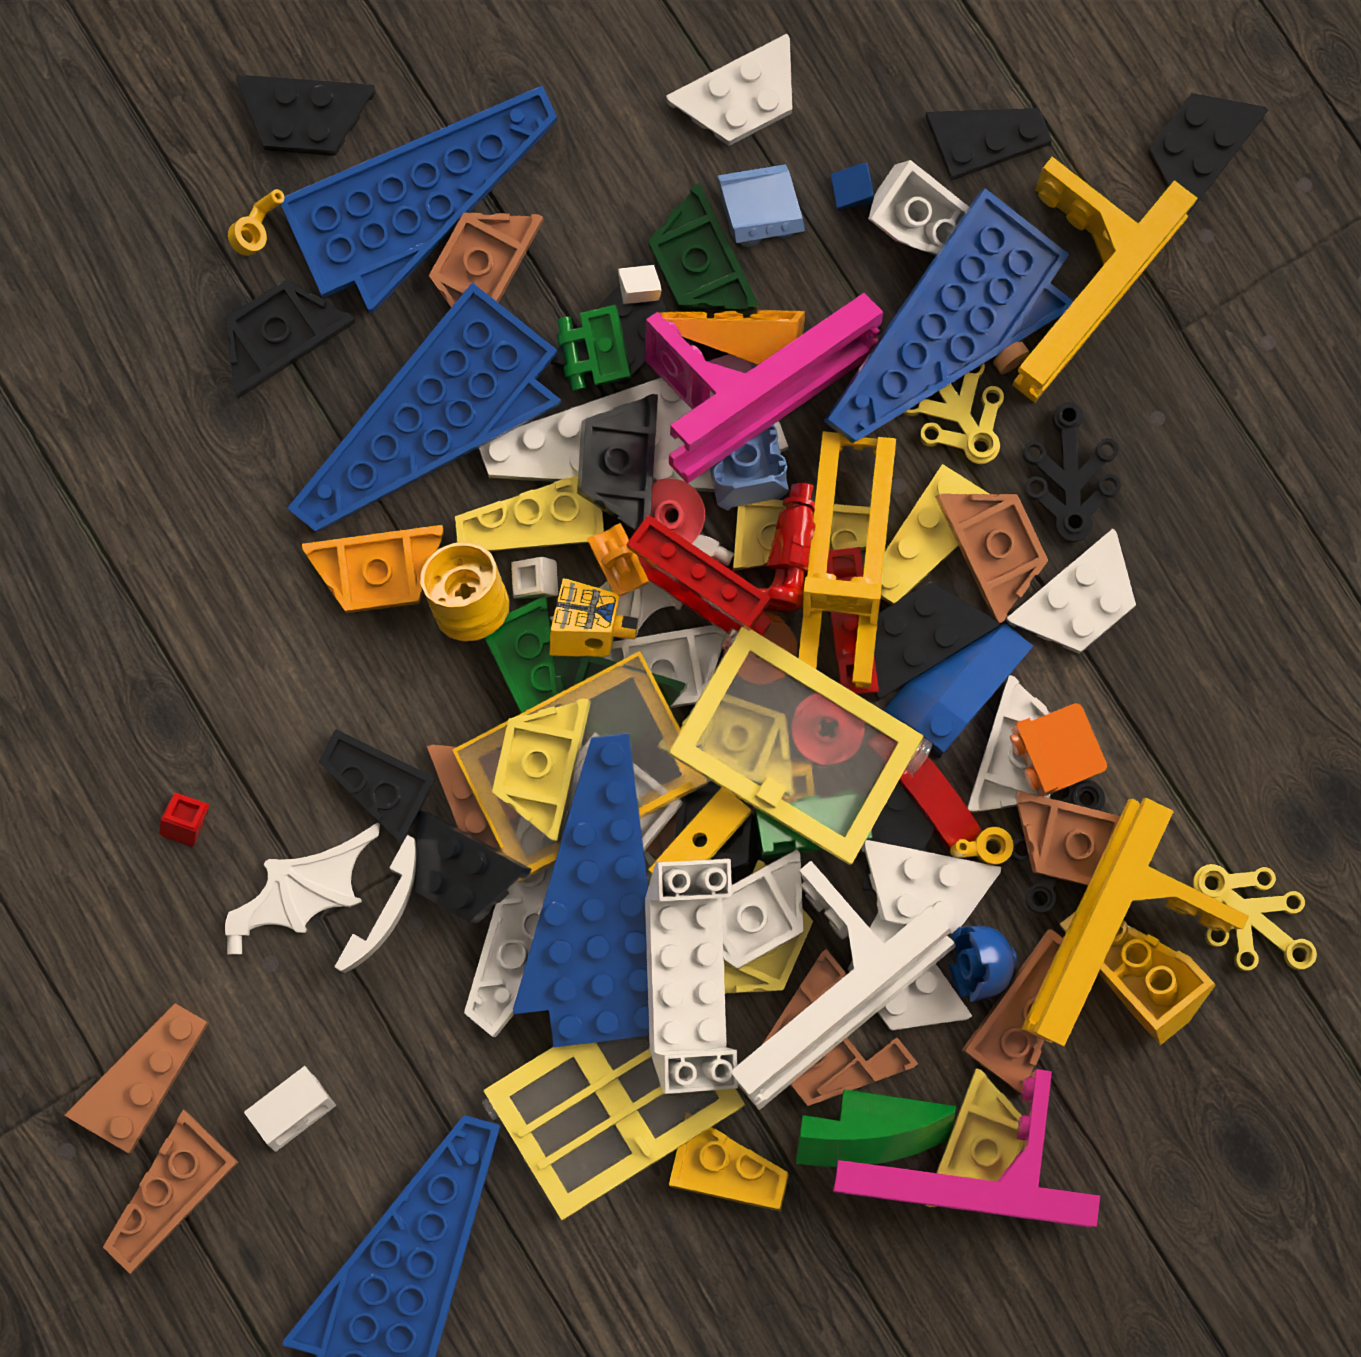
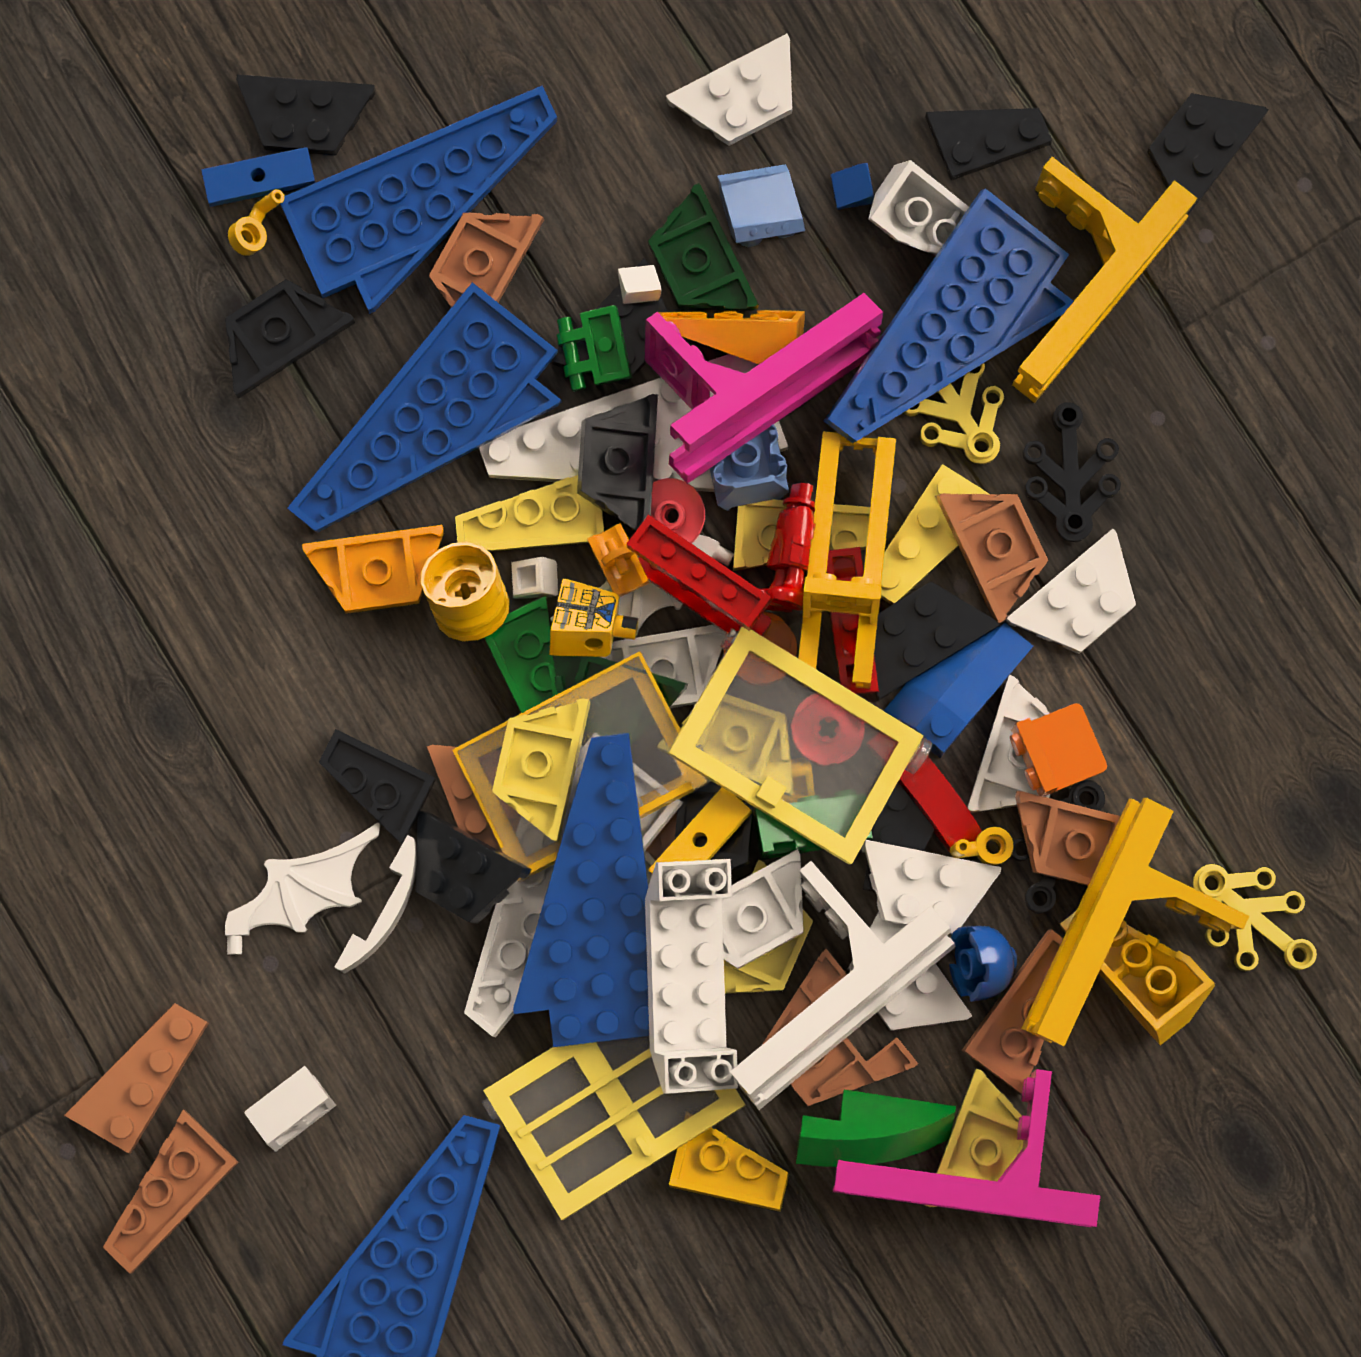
(183, 819): red slope -> none
(235, 180): none -> blue tile
(1011, 357): medium nougat tile -> none

